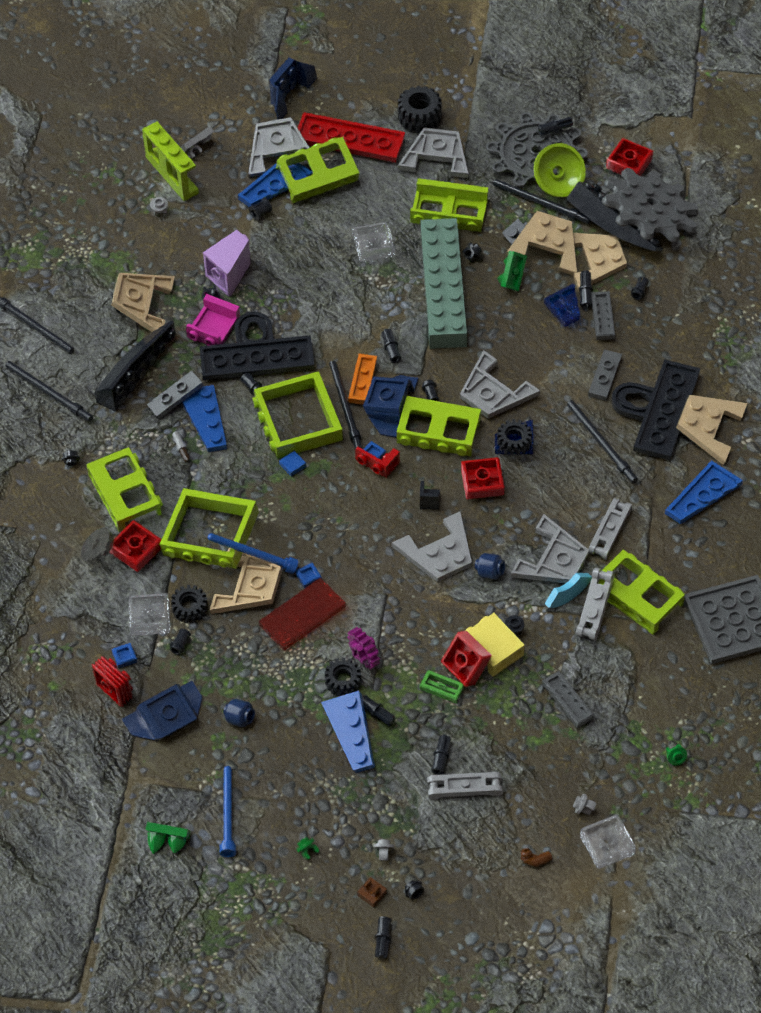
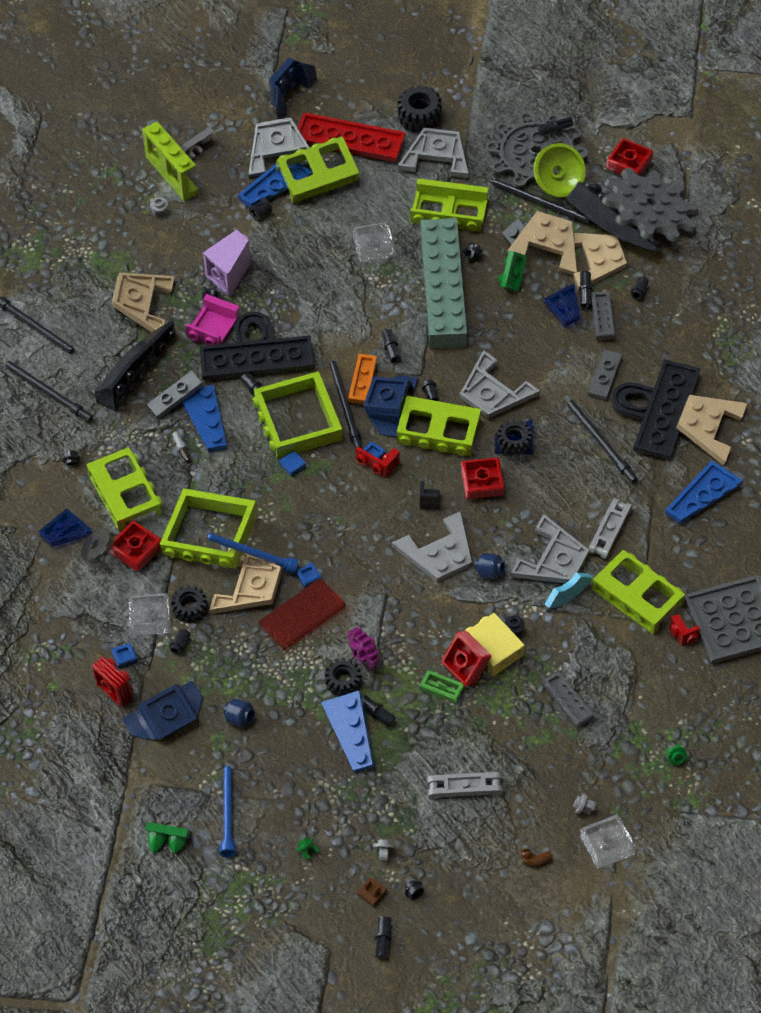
(64, 529): none -> clear blue wing
(441, 755): black axle -> none
(595, 603): light grey plate -> none
(682, 633): none -> red bracket

